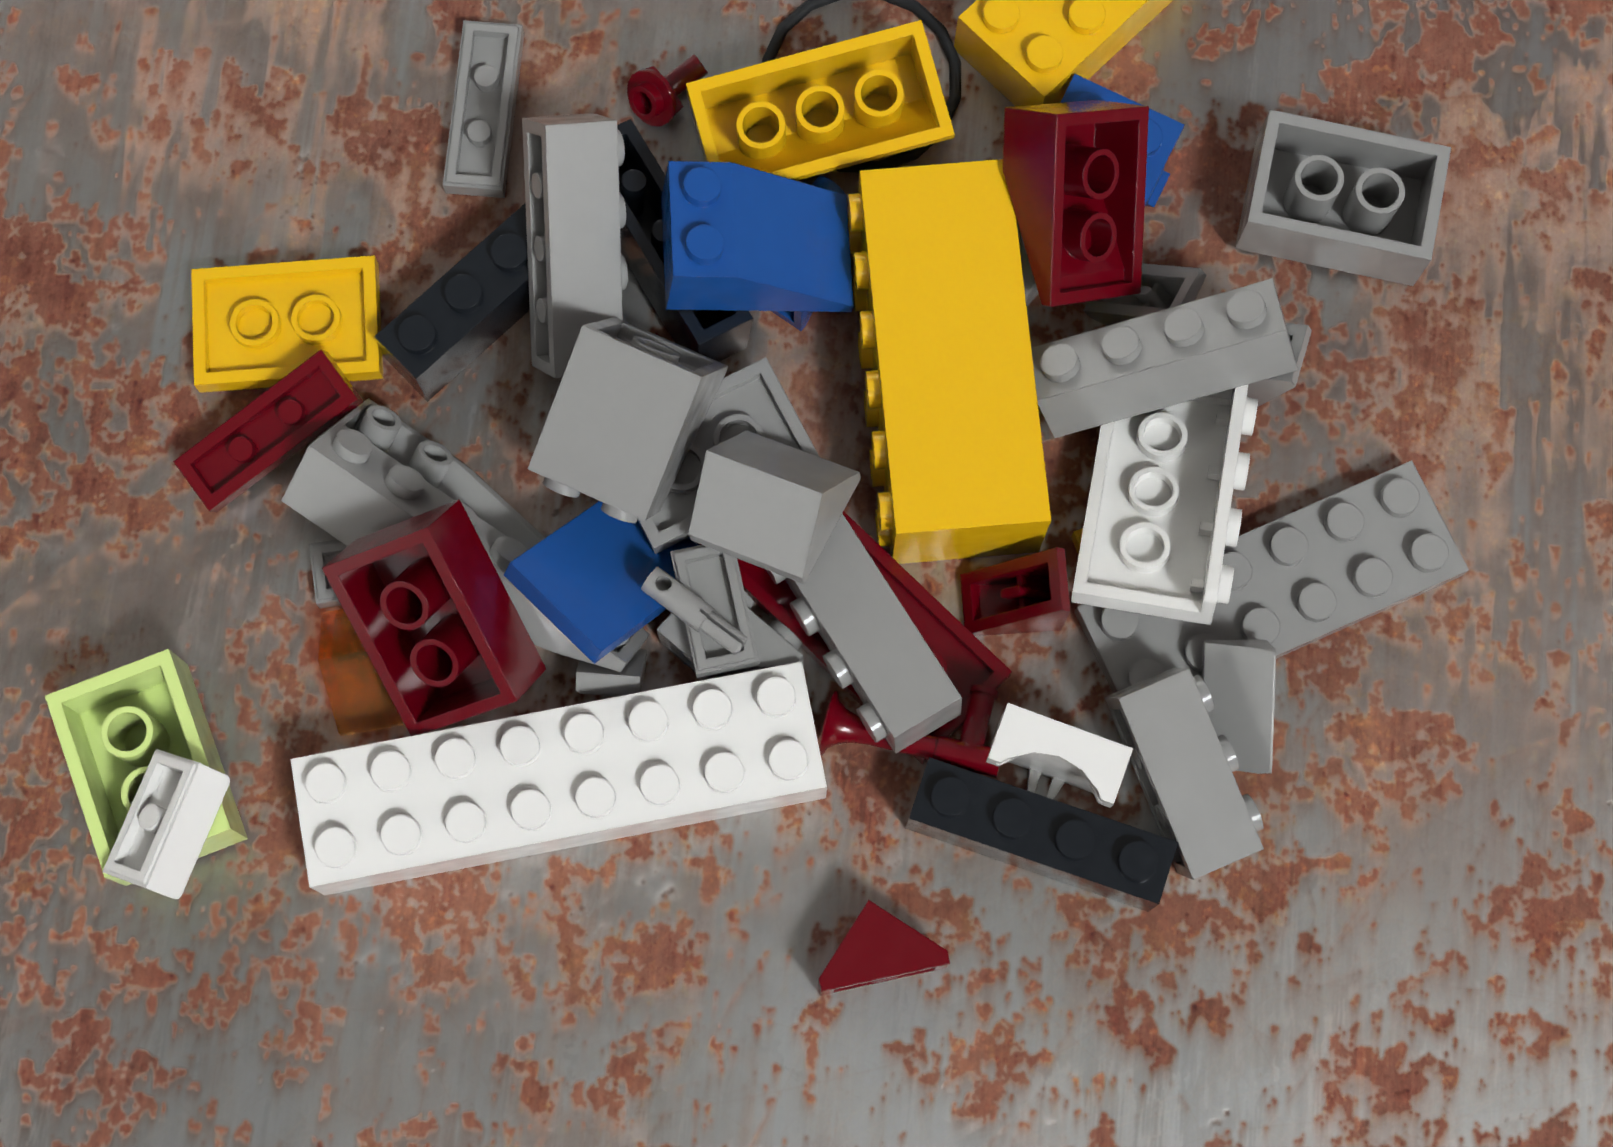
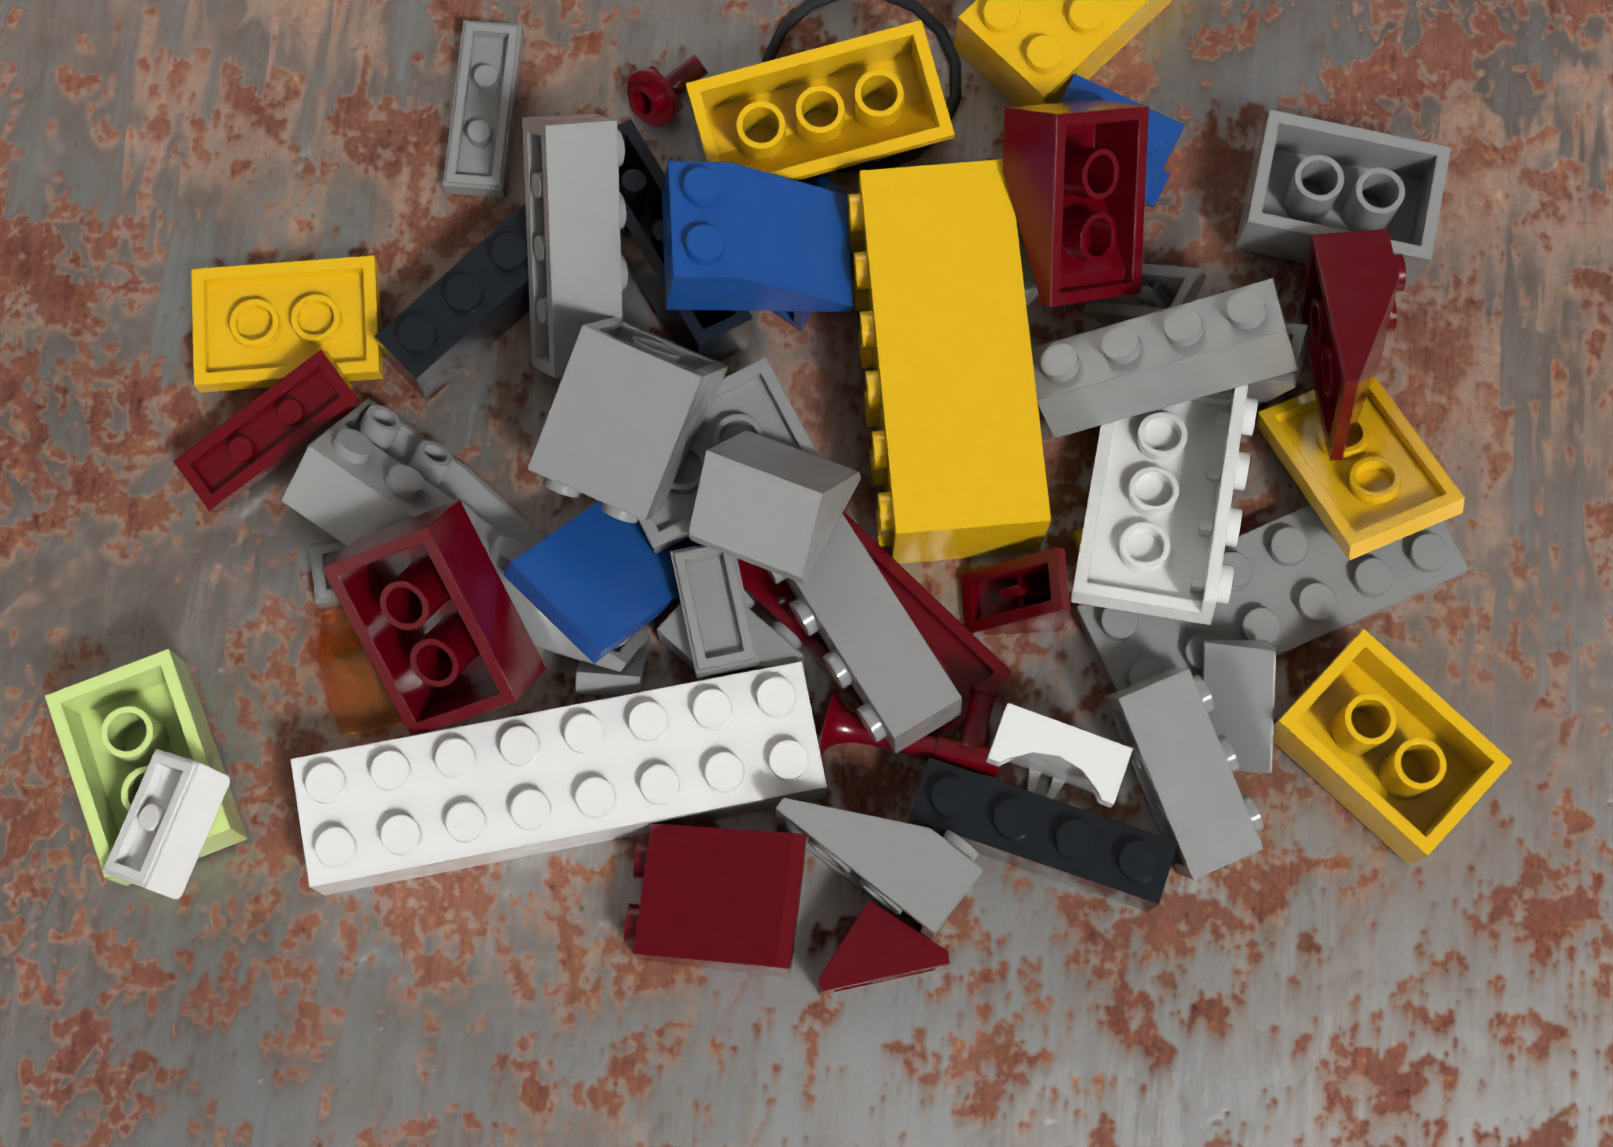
(692, 610): light grey piece -> none
(717, 898): none -> dark red slope
(889, 861): none -> light grey slope
(1350, 310): none -> dark red slope
(1382, 485): none -> yellow plate
(1389, 748): none -> yellow brick

